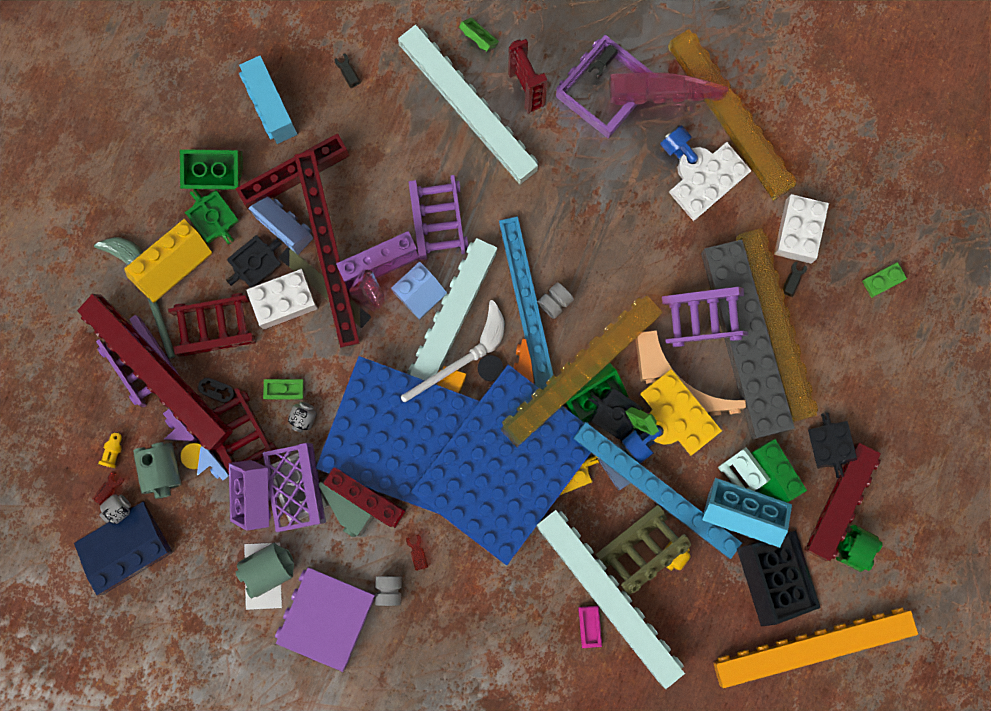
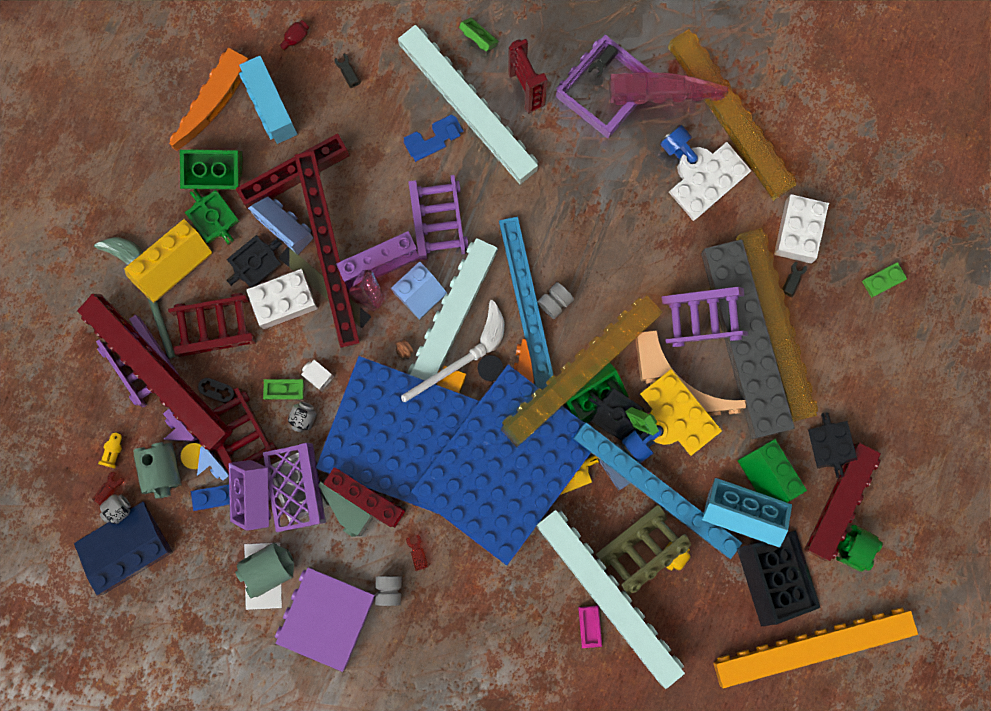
(210, 497): none -> blue plate
(212, 98): none -> orange slope
(294, 34): none -> dark red plant
(317, 375): none -> white brick
(404, 349): none -> nougat plate
(444, 129): none -> blue piece
(747, 468): light aqua plate -> none

